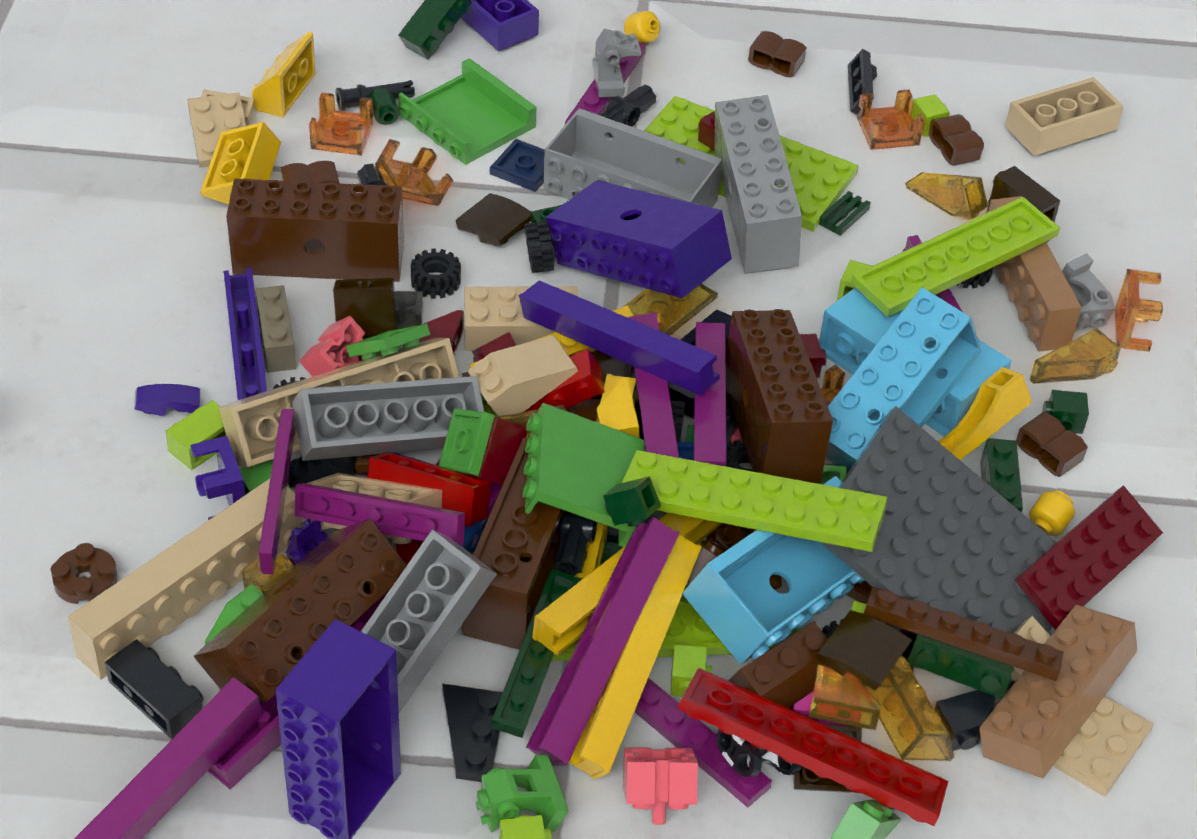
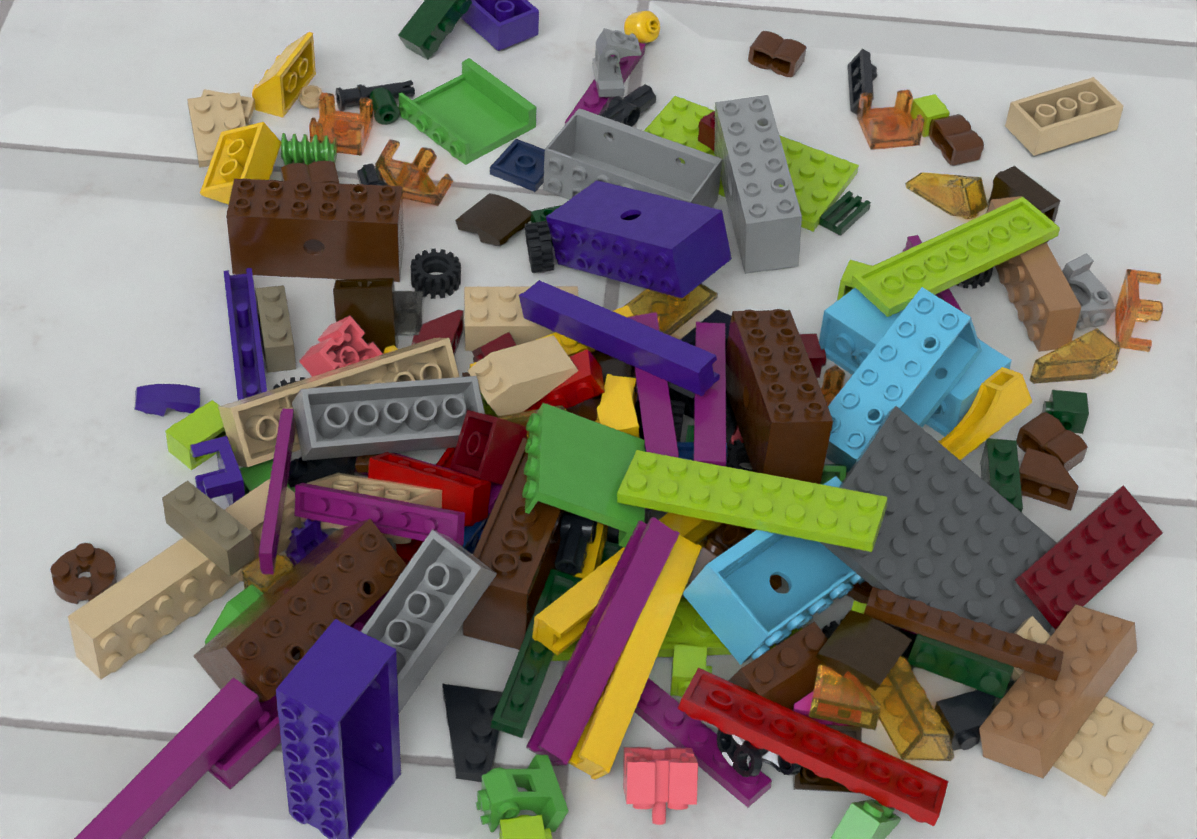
(154, 687): black brick -> none
(208, 528): none -> dark tan brick
(307, 150): none -> bright green piece
(310, 96): none -> tan plate
(388, 342): bright green plate -> none
(466, 441): bright green tile -> none
(632, 501): dark green brick -> none
(1047, 480): none -> reddish brown slope
(1052, 512): yellow head -> none

